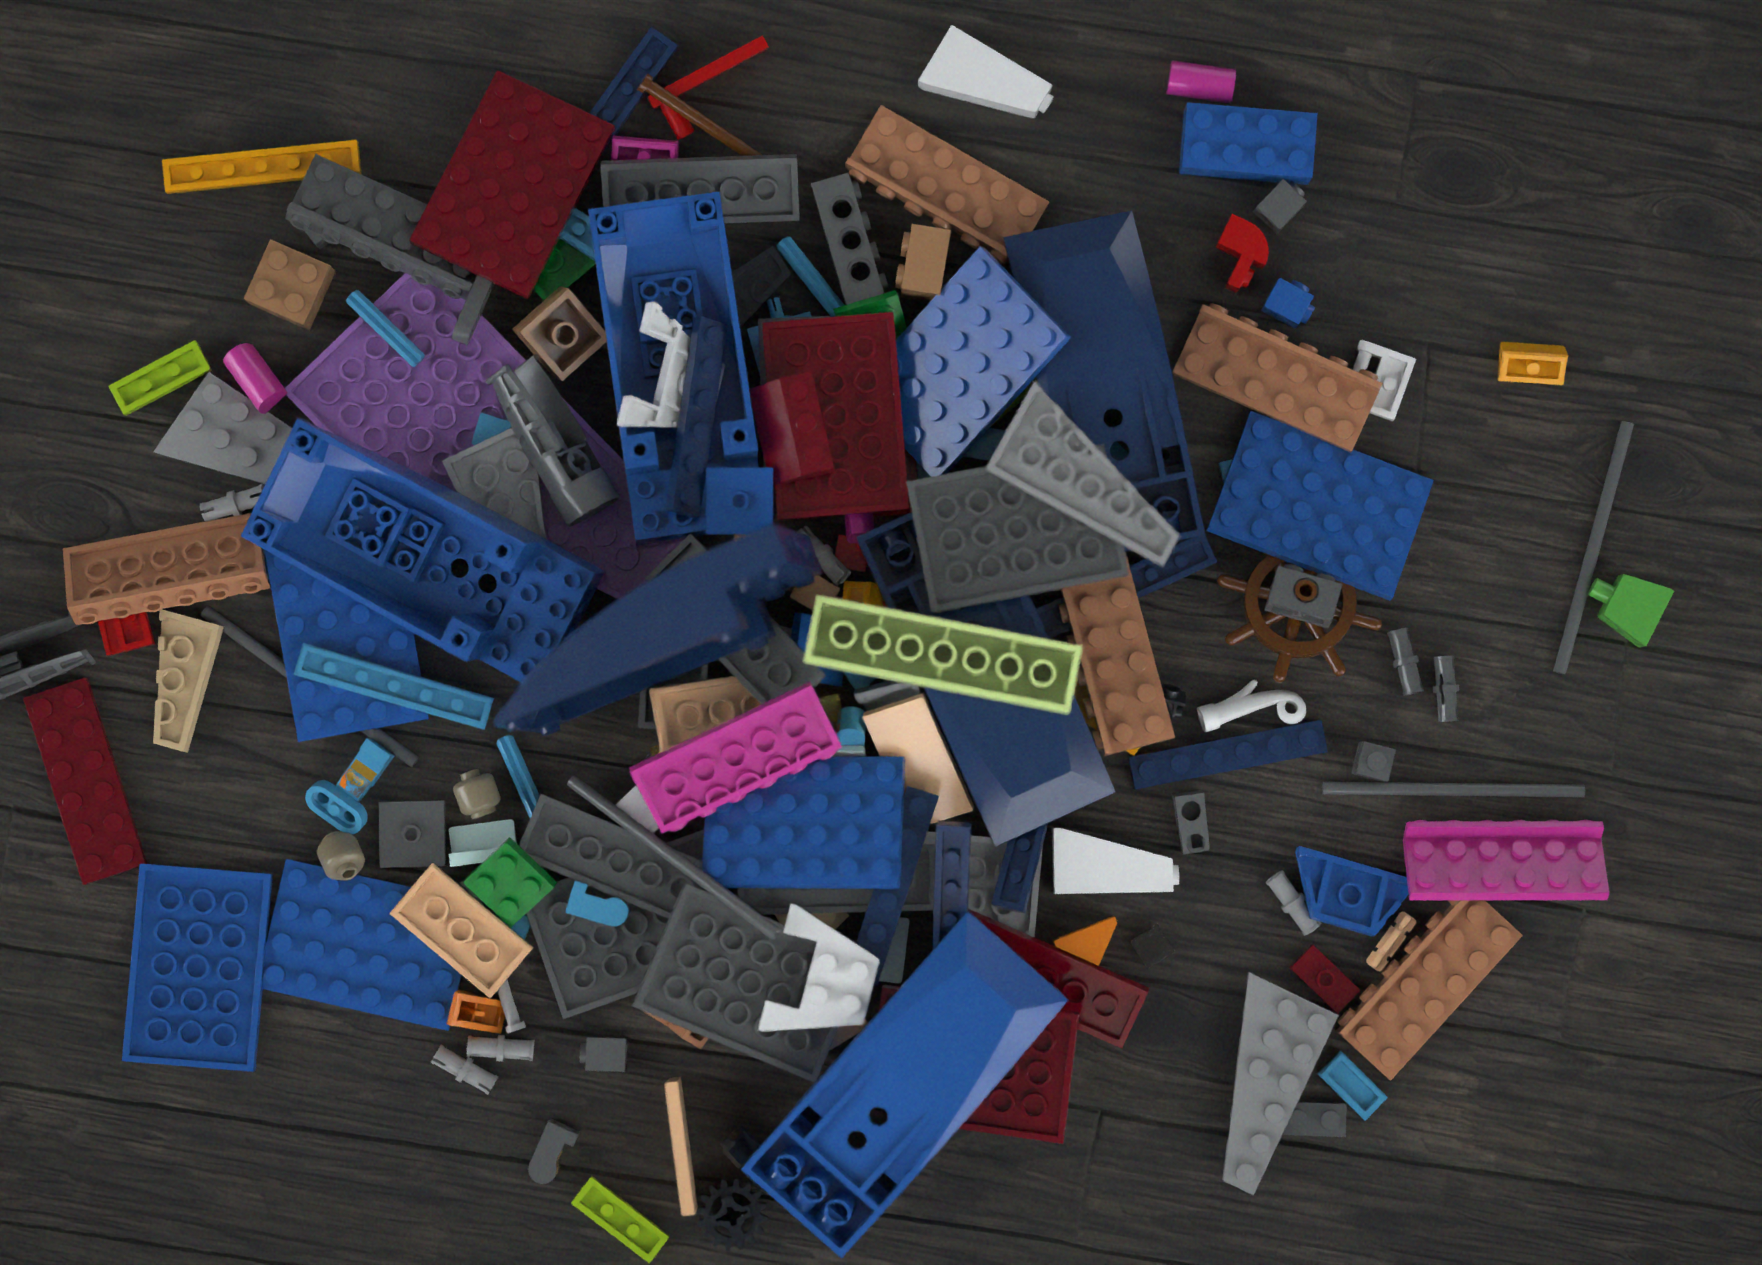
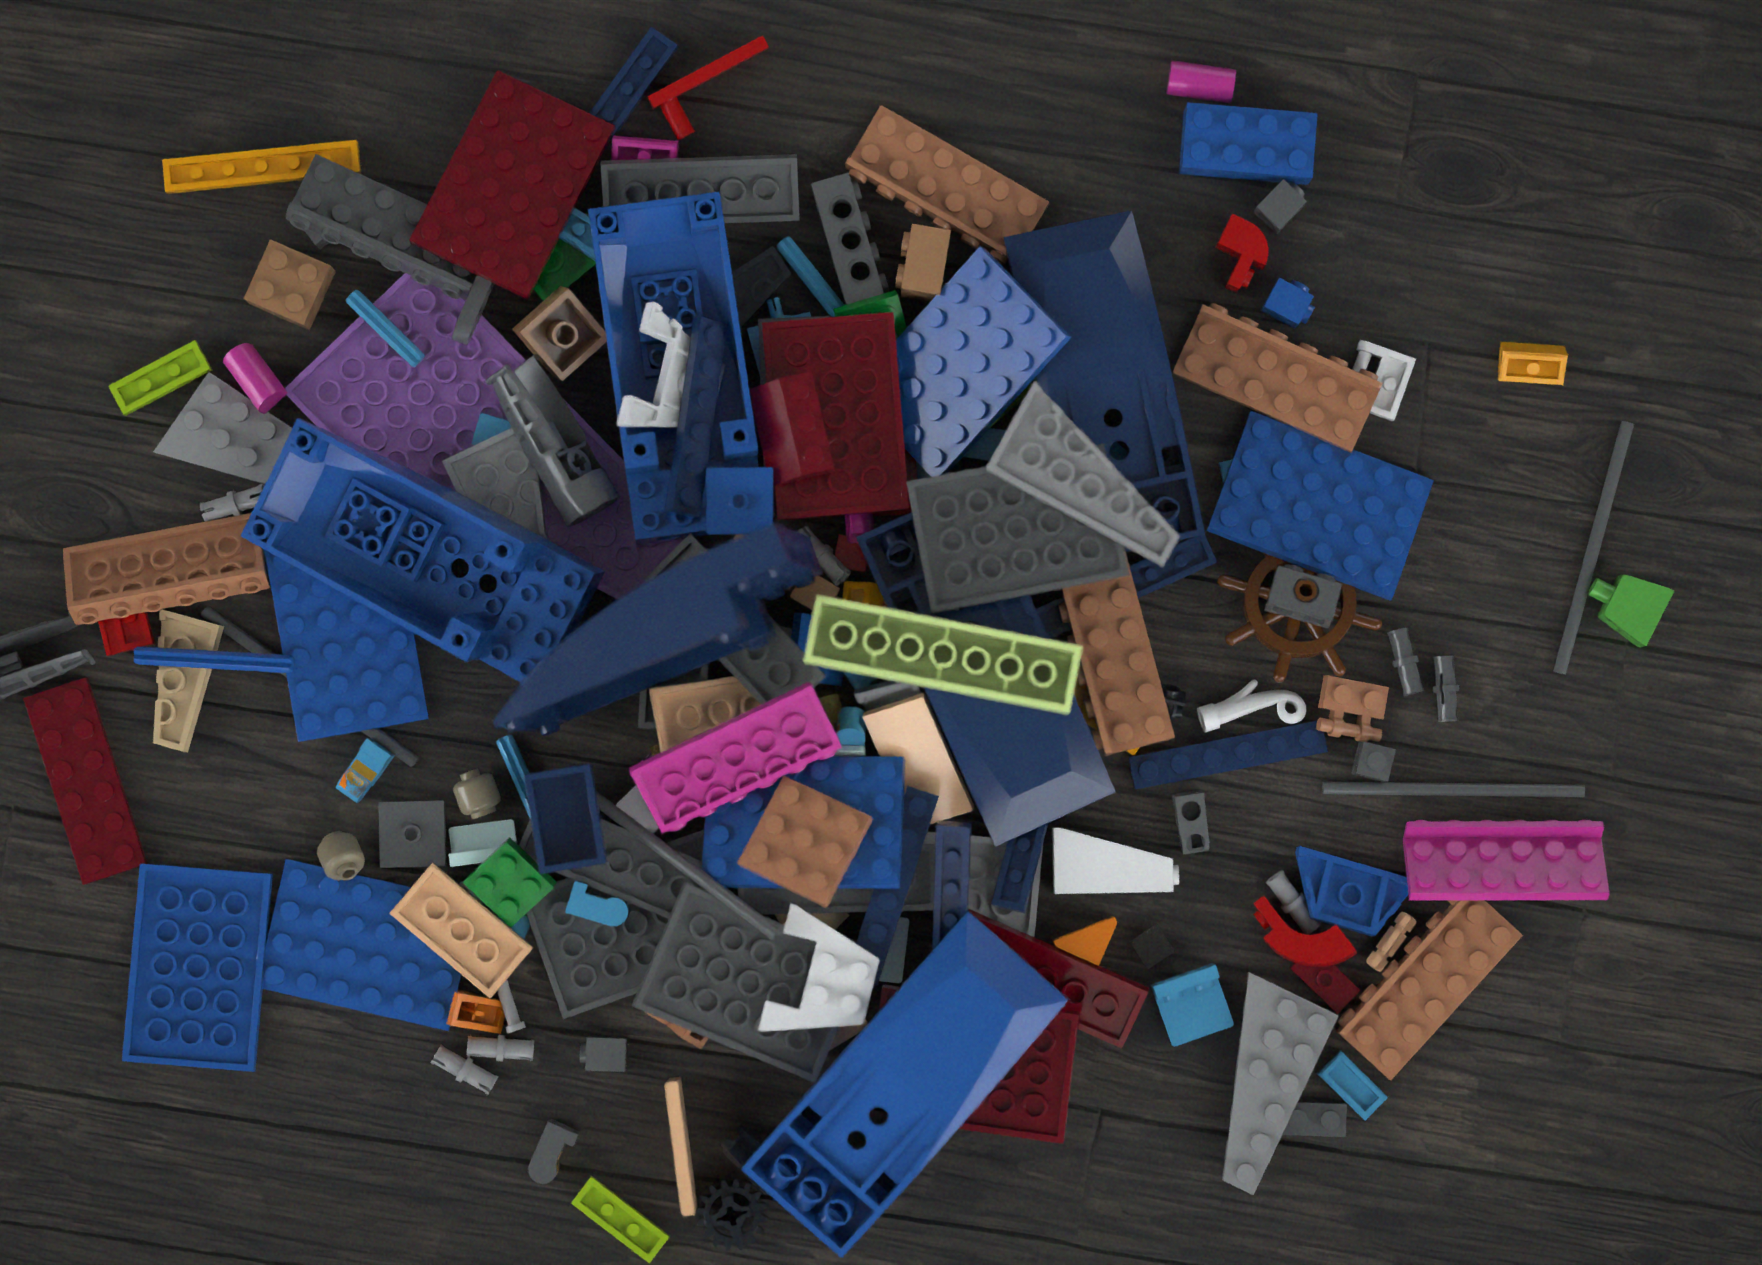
(214, 659): none -> blue axle
(337, 807): dark azure plate -> none
(393, 686): dark azure tile -> none
(565, 818): none -> dark blue piece
(695, 117): reddish brown bar -> none
(805, 841): none -> nougat plate
(982, 76): white slope -> none
(1192, 1004): none -> dark azure bracket
(1303, 949): none -> red arch
(1355, 698): none -> nougat plate

